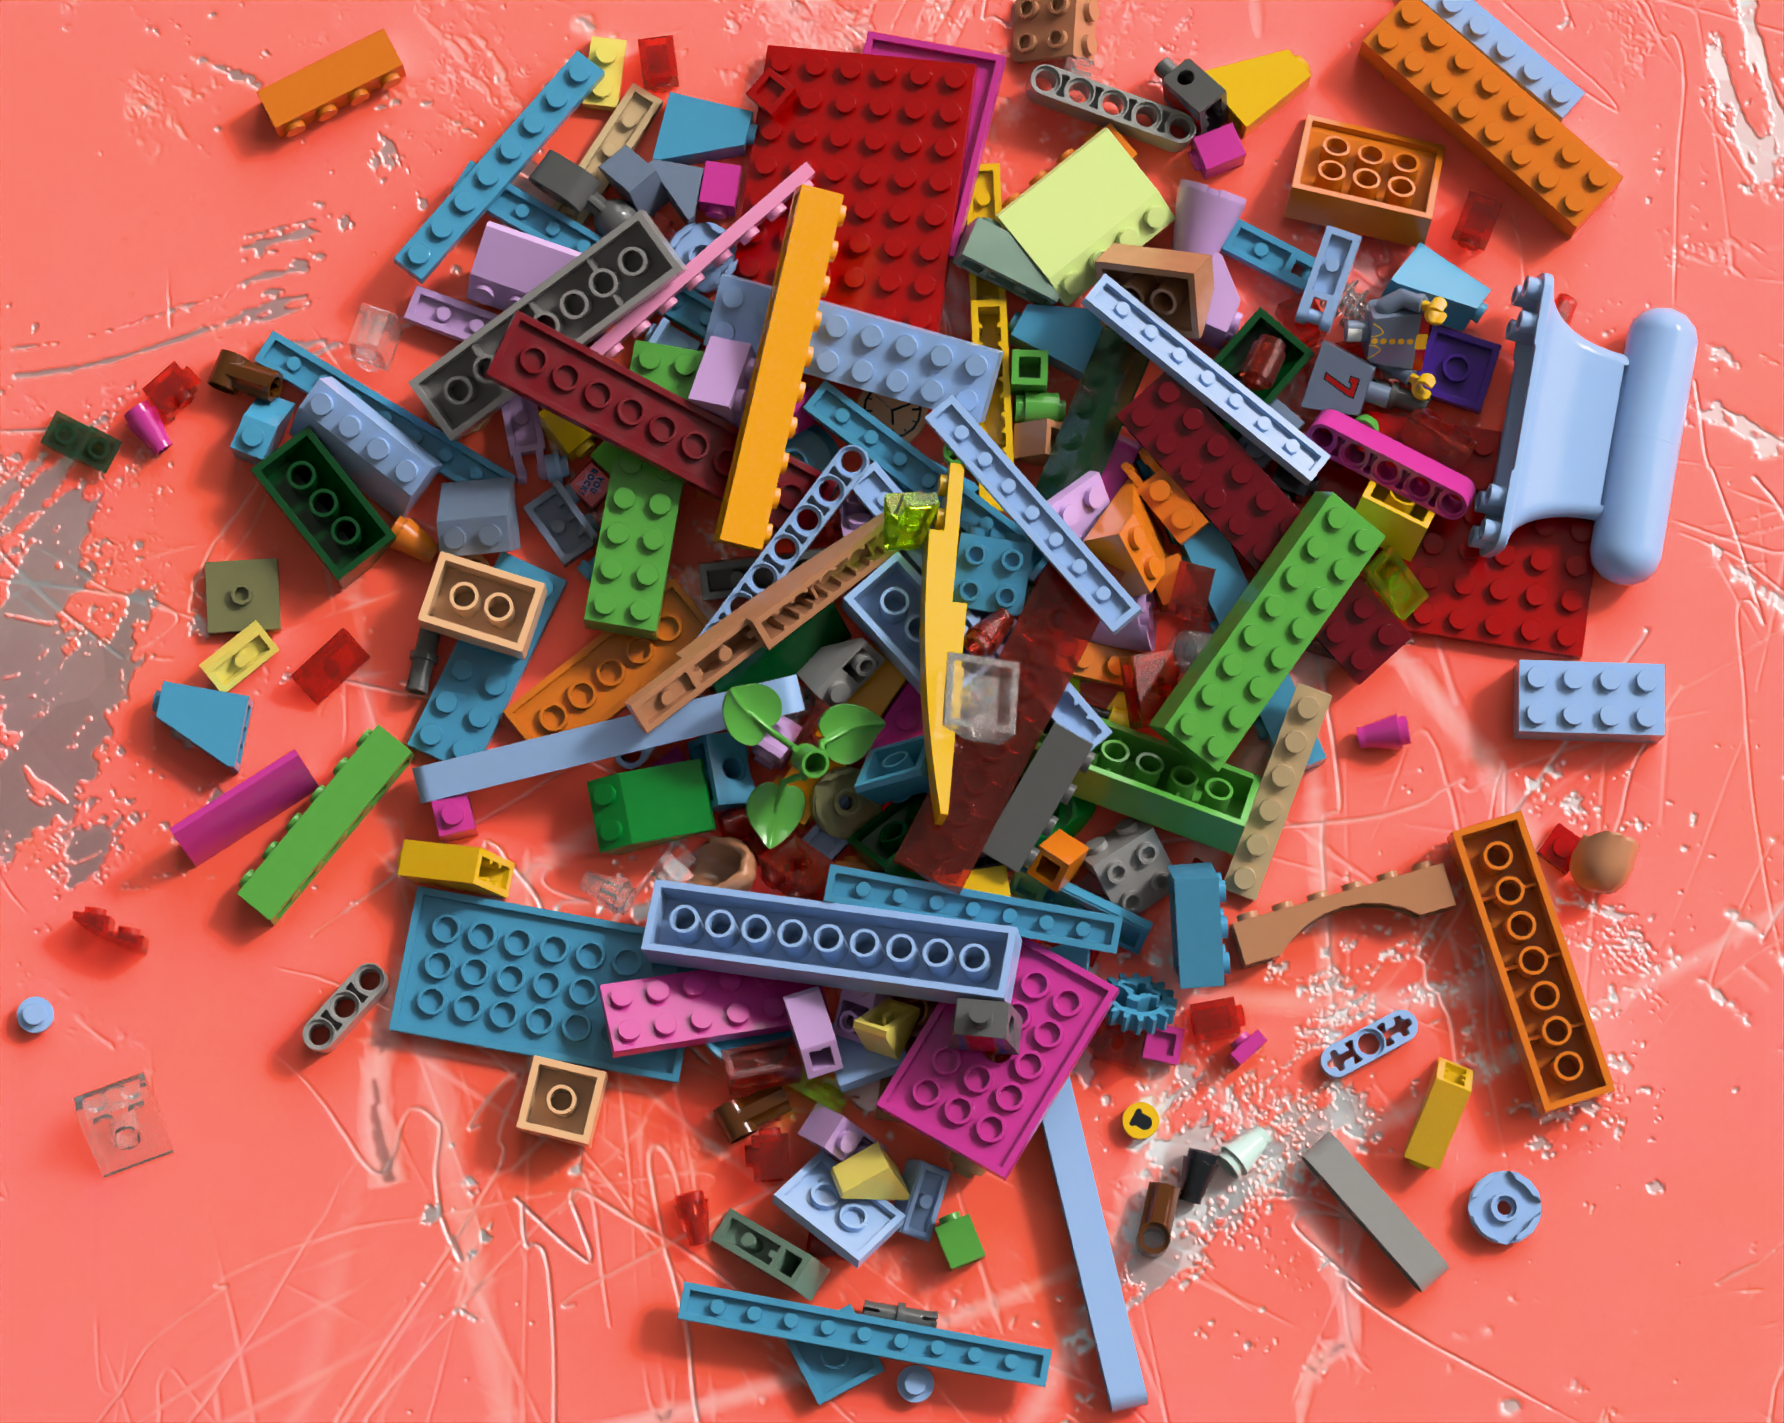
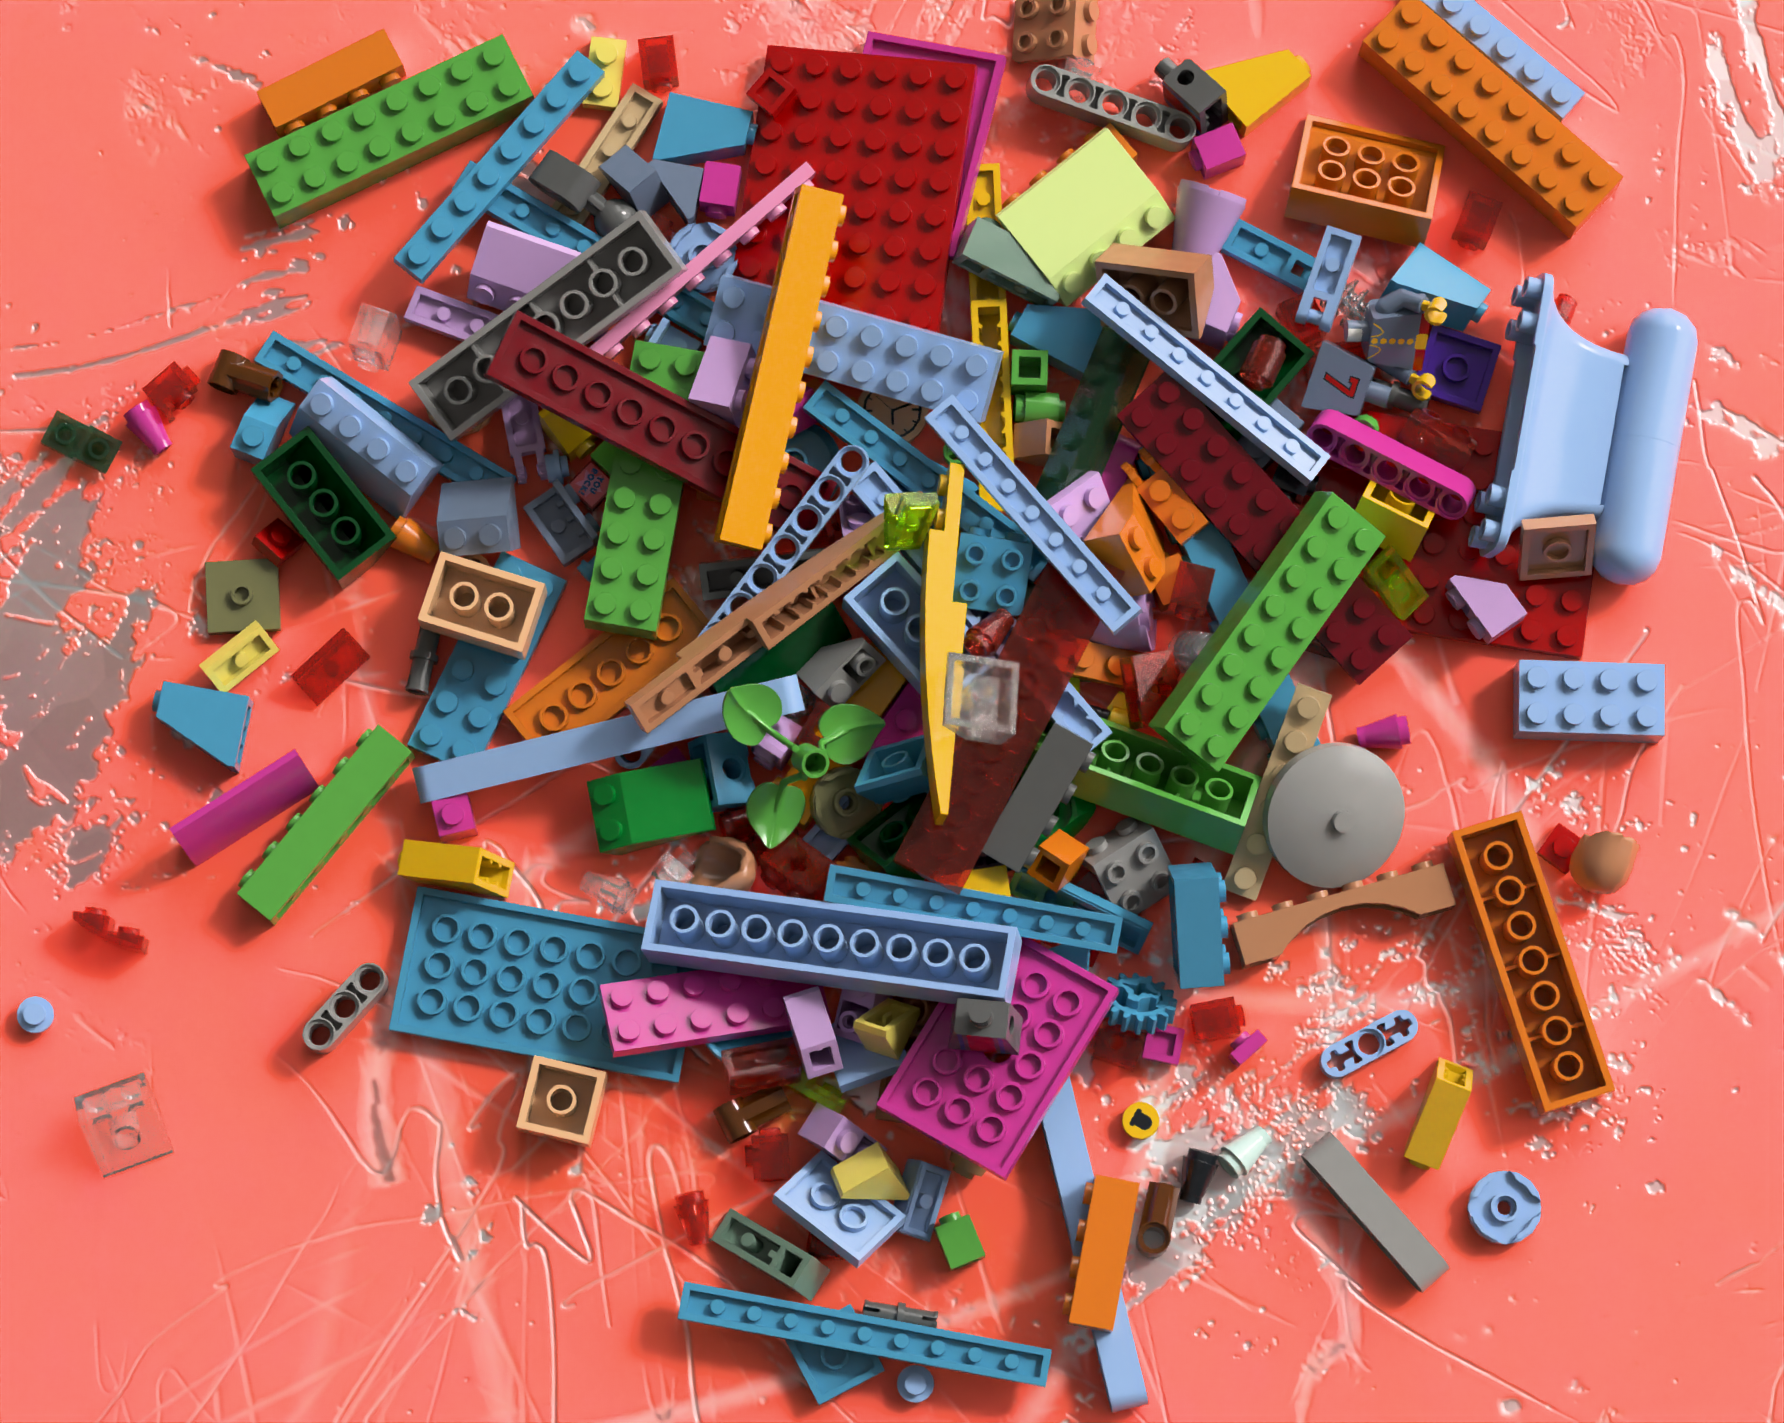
(277, 542): none -> red plate
(390, 131): none -> bright green brick
(1102, 1254): none -> orange brick
(1333, 814): none -> light grey dish
(1487, 604): none -> lavender slope
(1556, 547): none -> nougat plate

